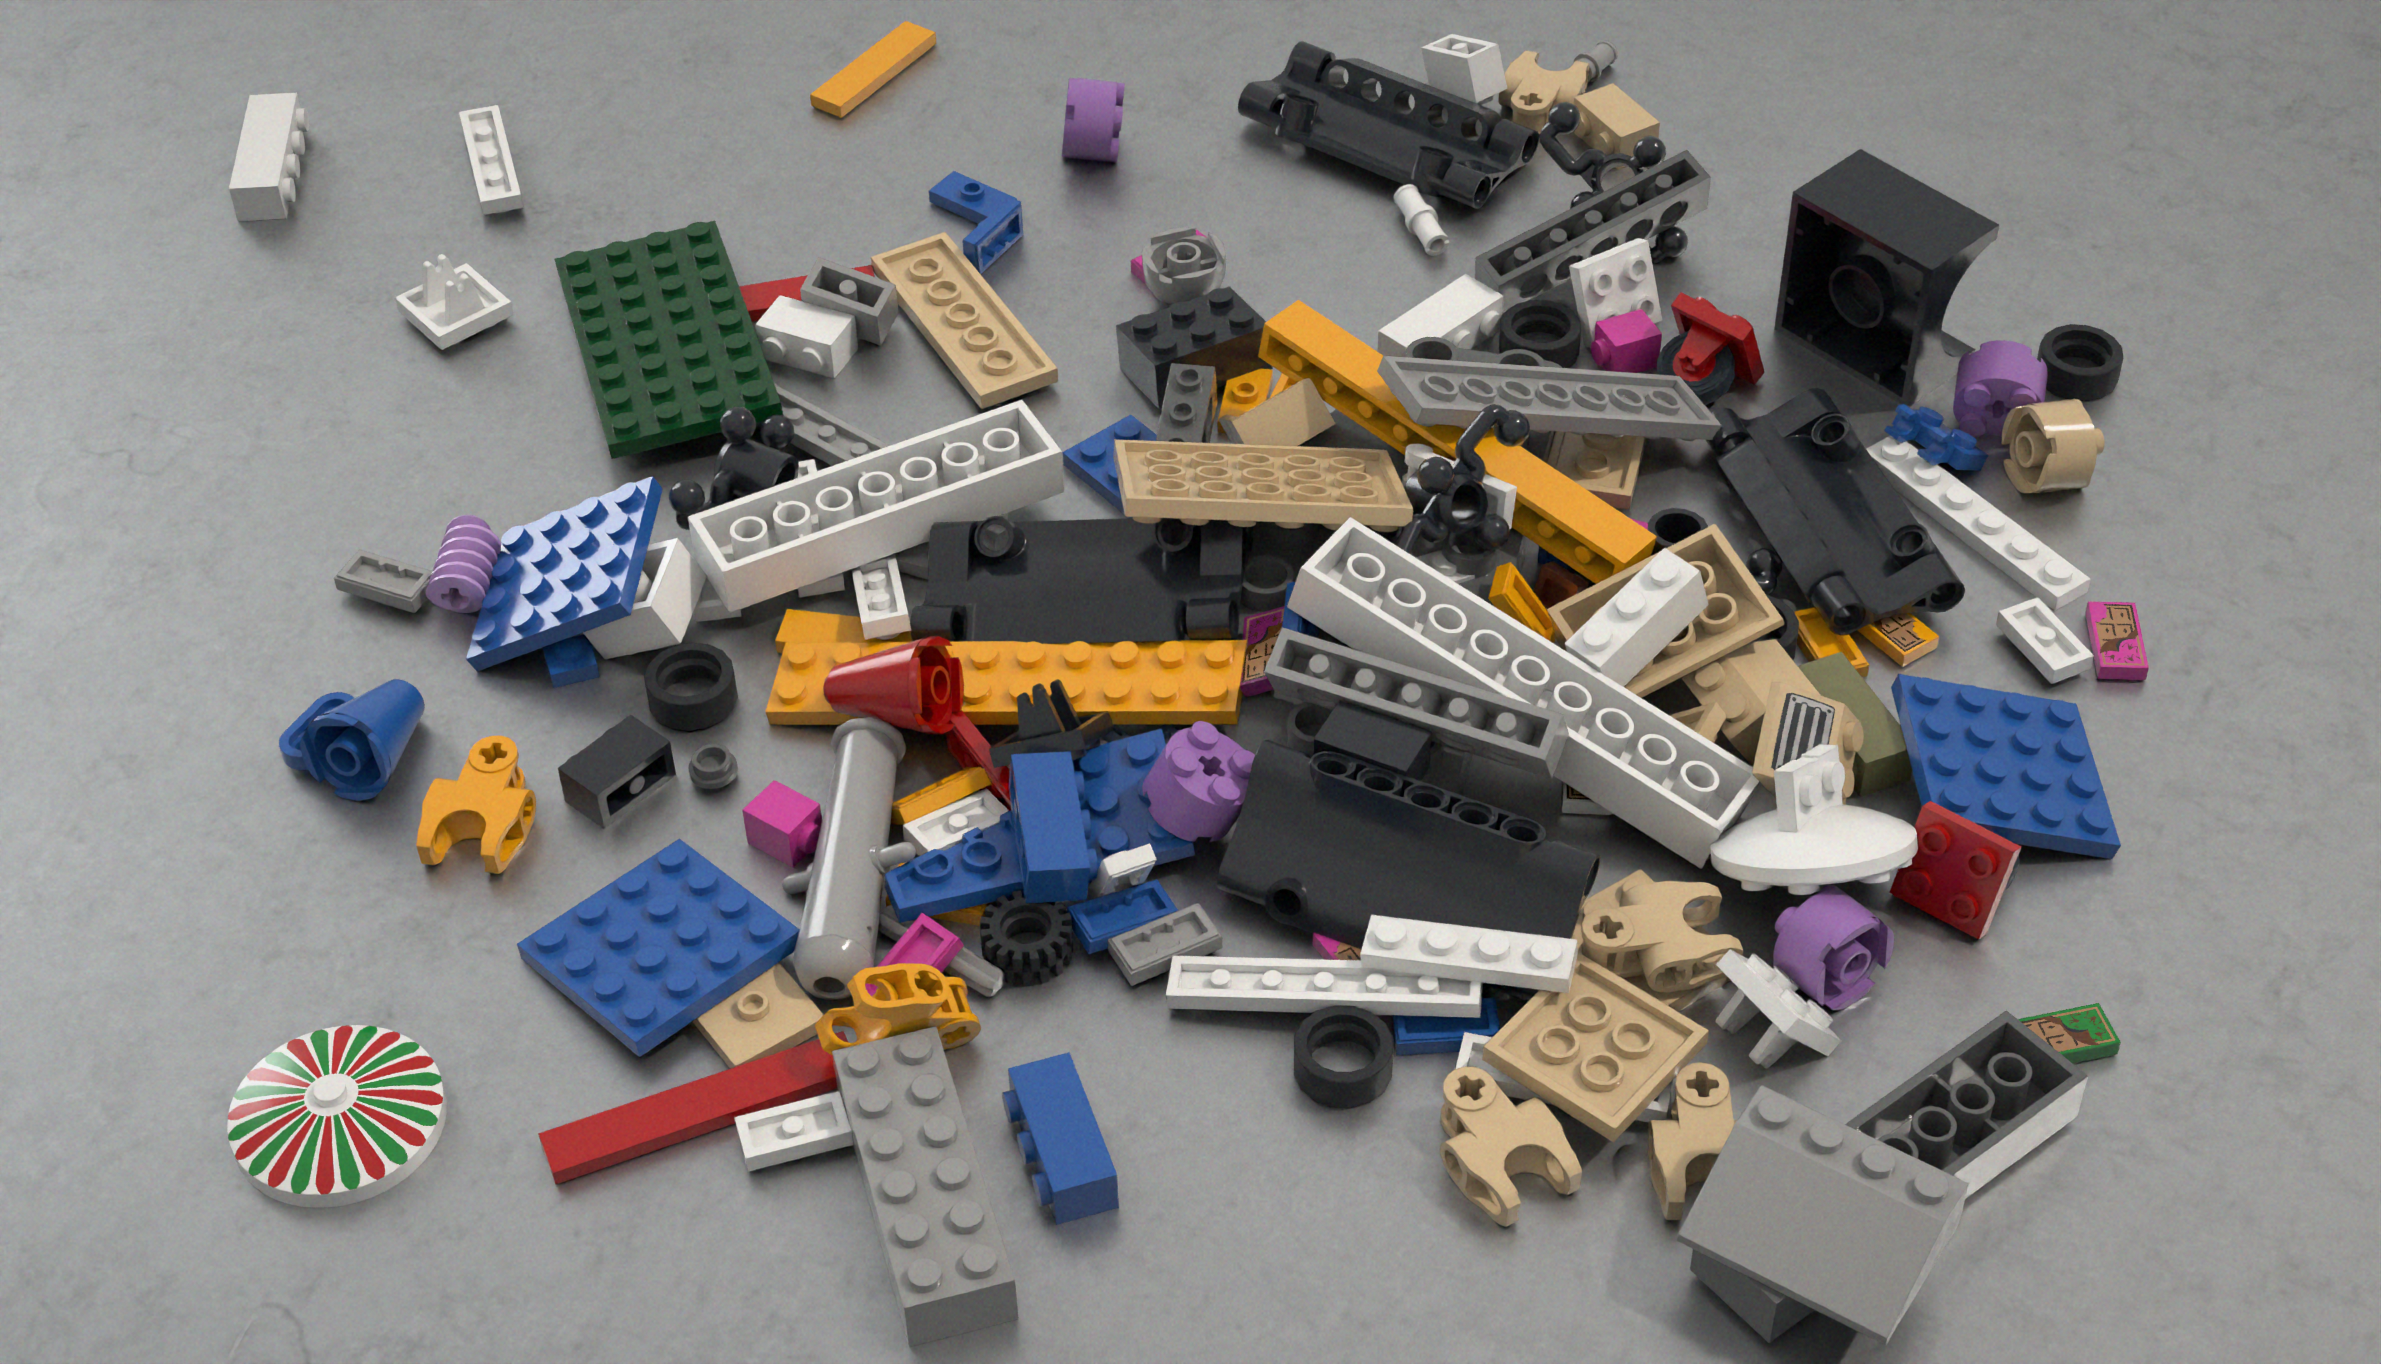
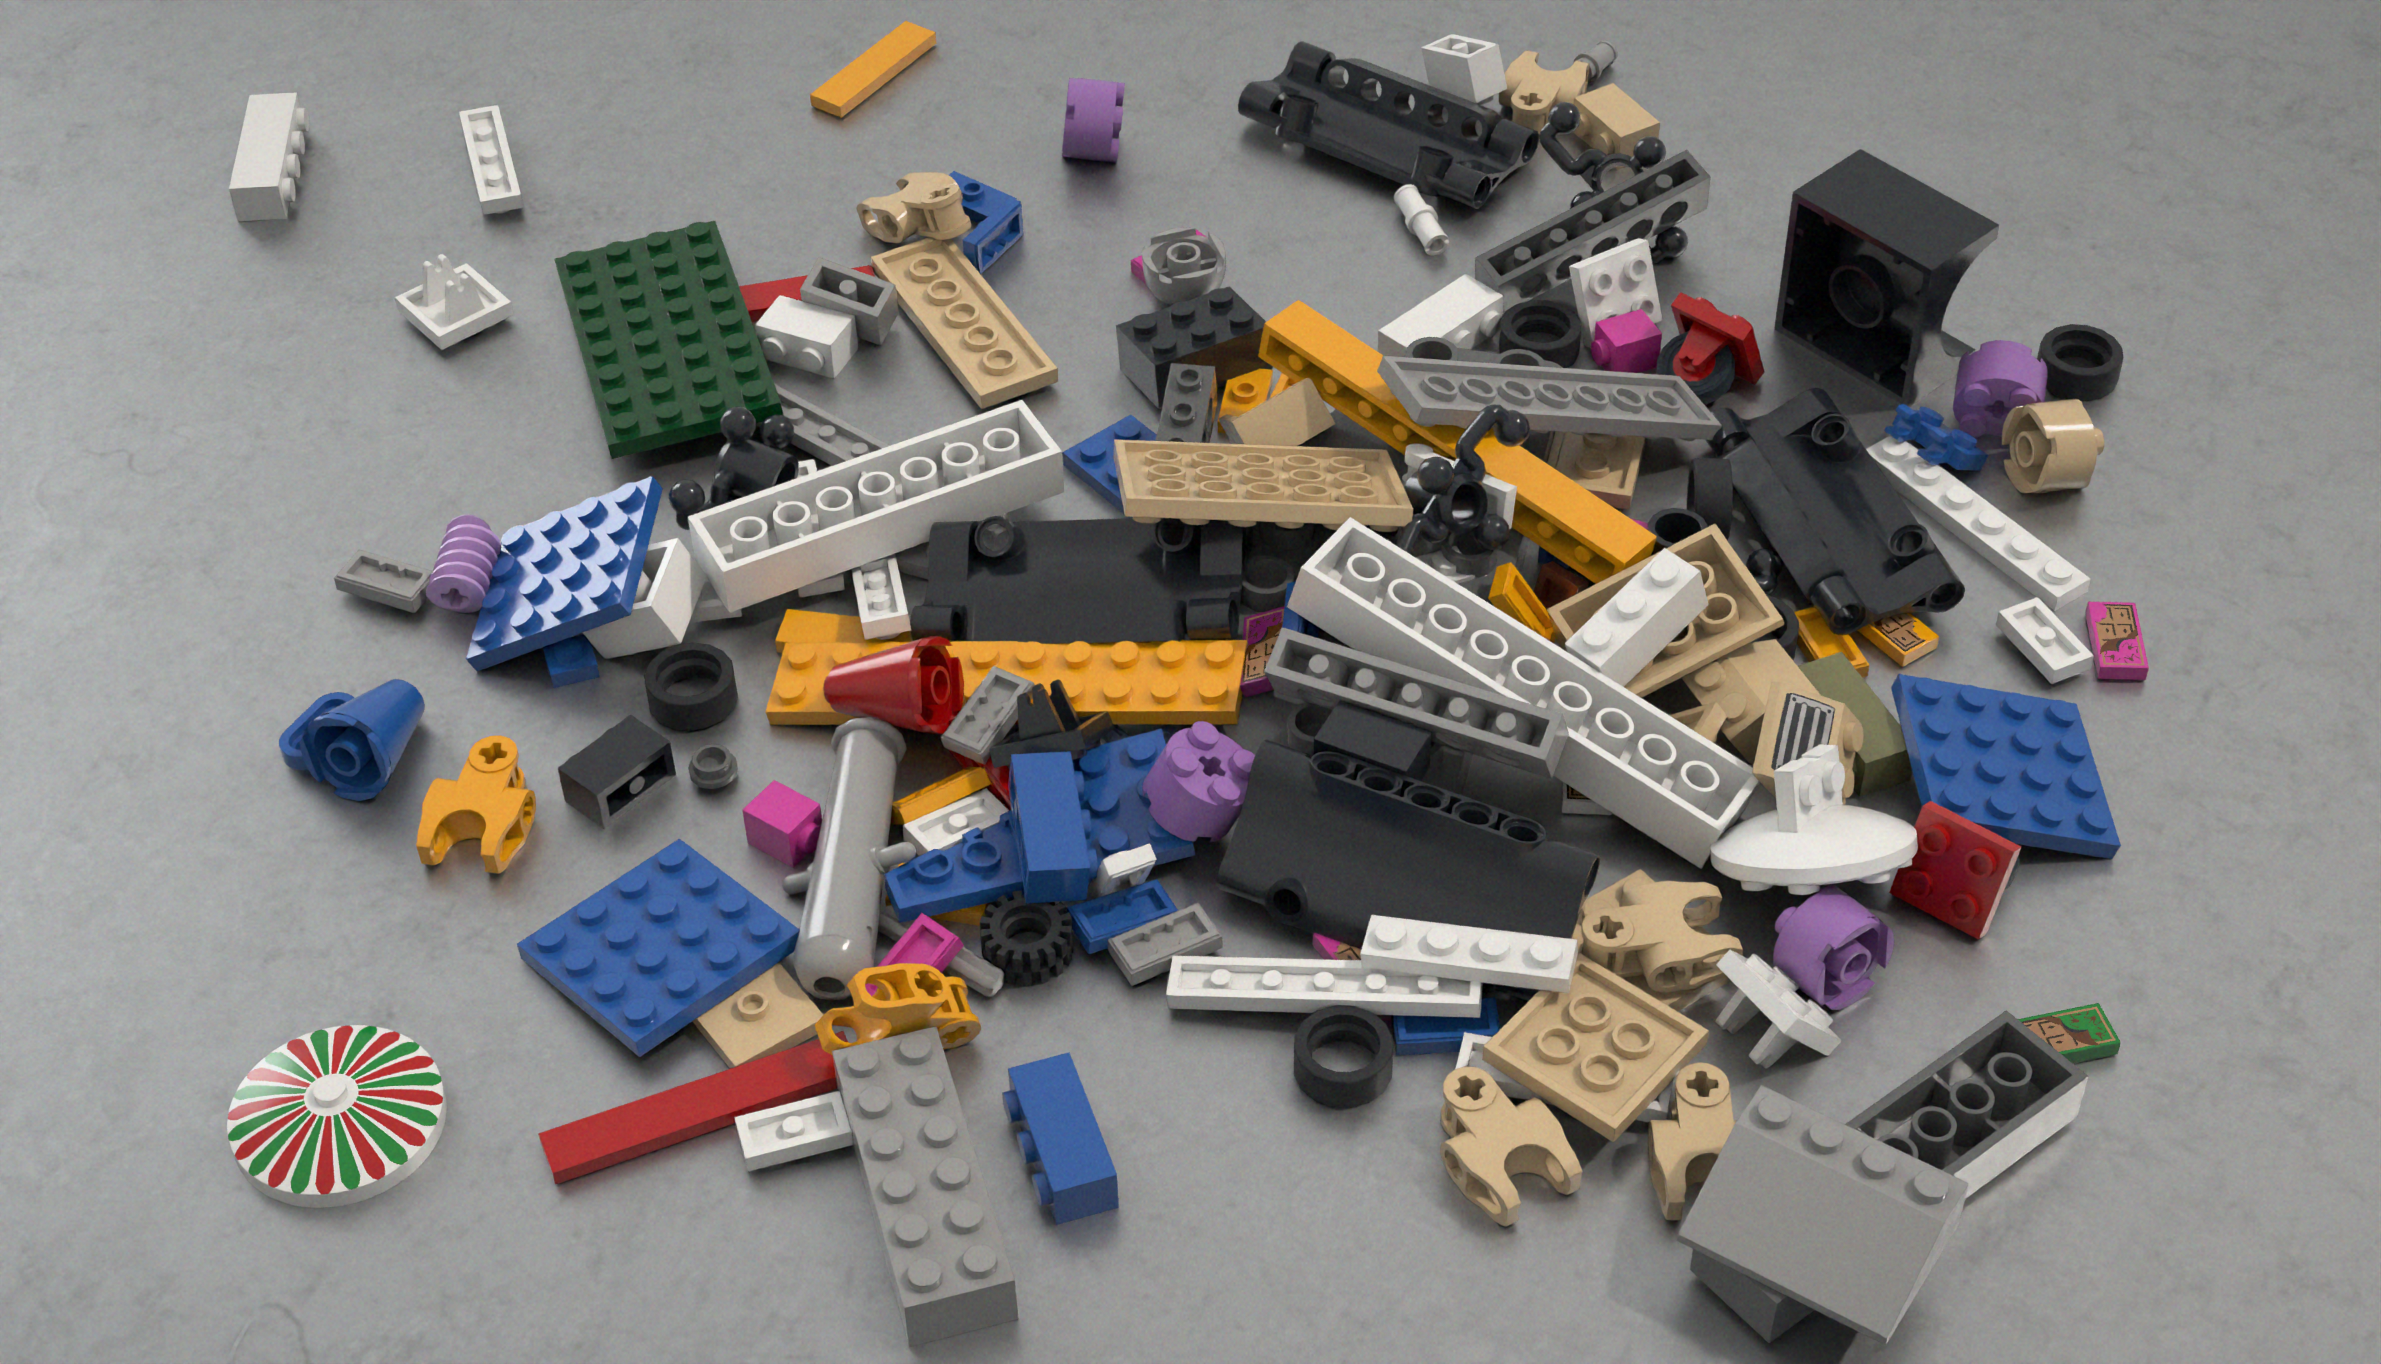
(924, 207): none -> tan piece
(986, 715): none -> light grey plate
(1711, 492): none -> black tyre

